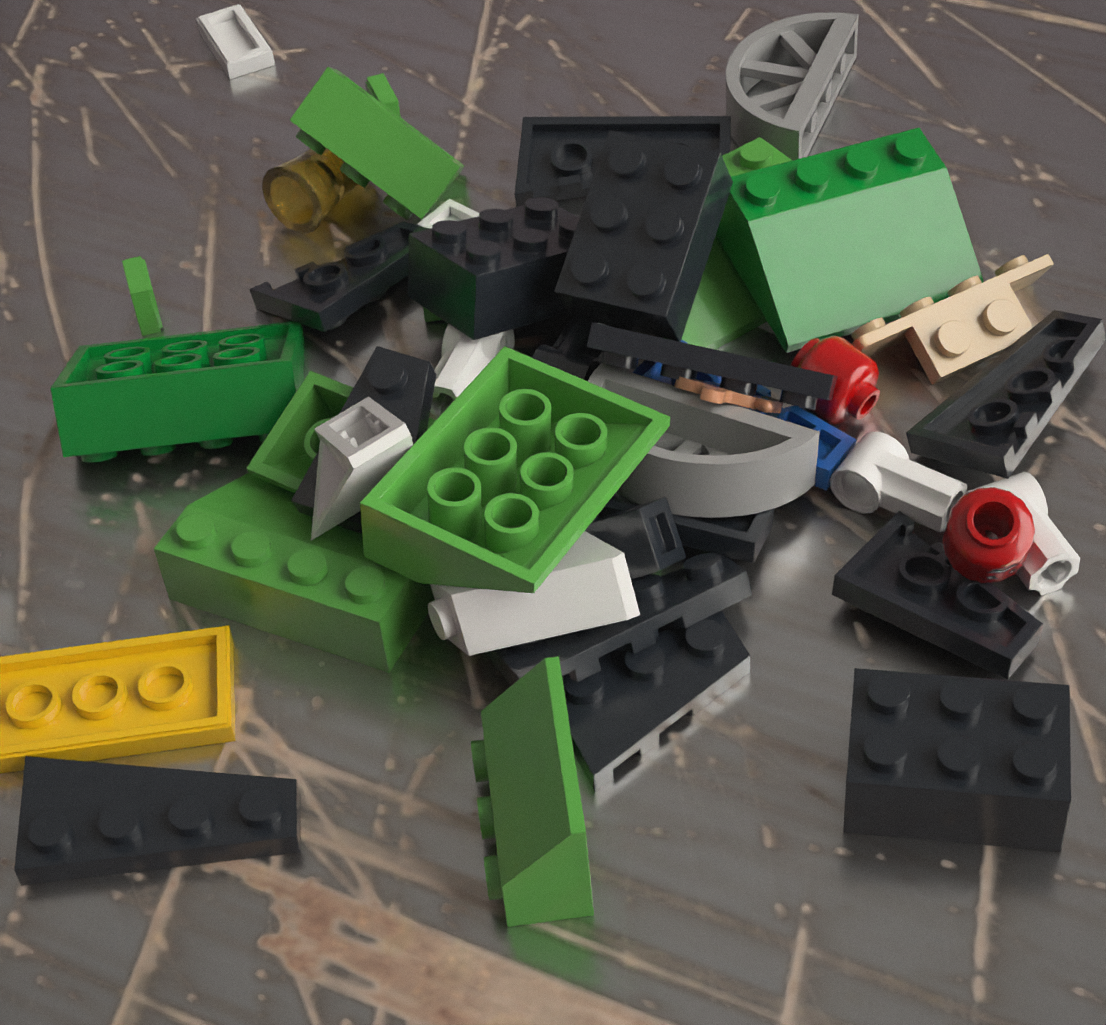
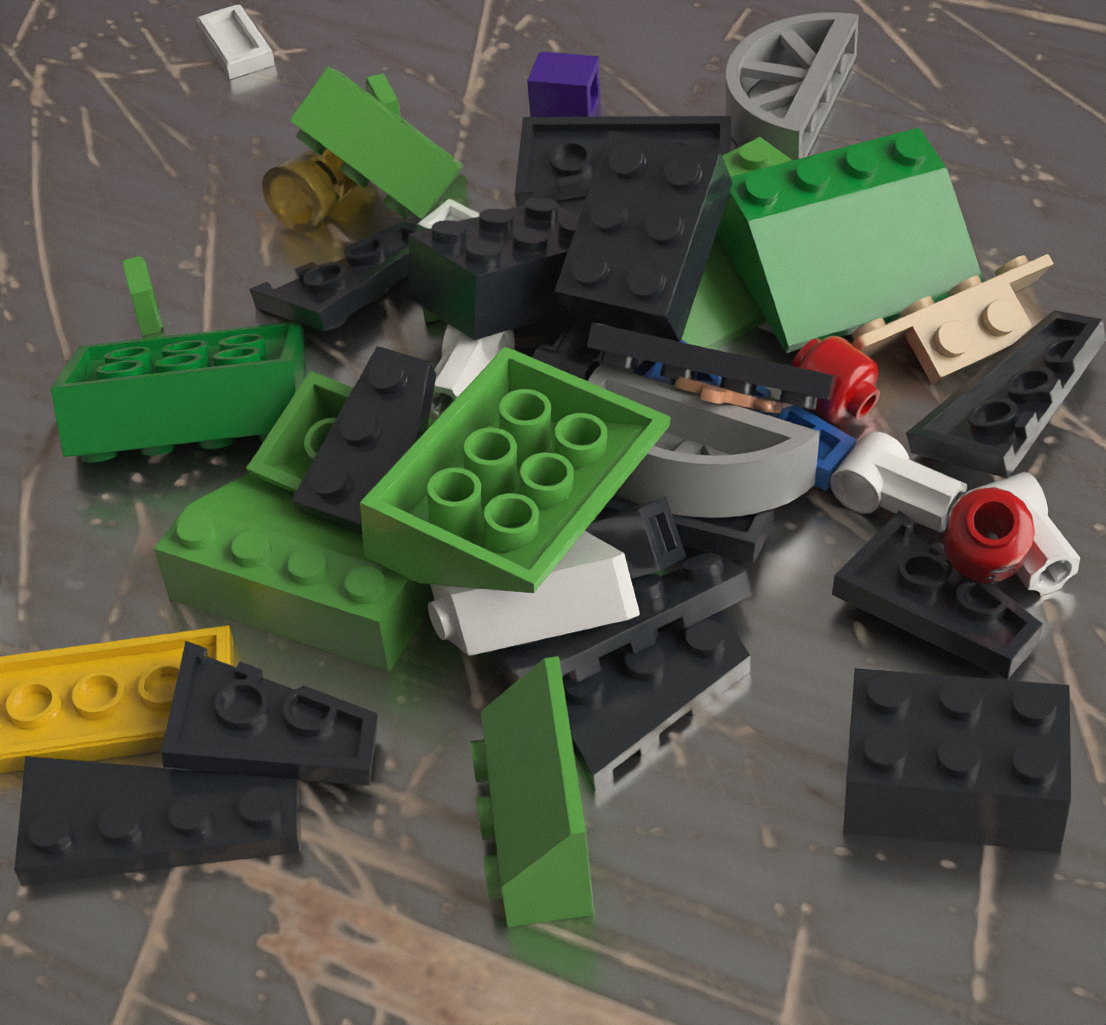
(253, 726): none -> black wing
(353, 457): white slope -> none
(564, 85): none -> dark purple panel

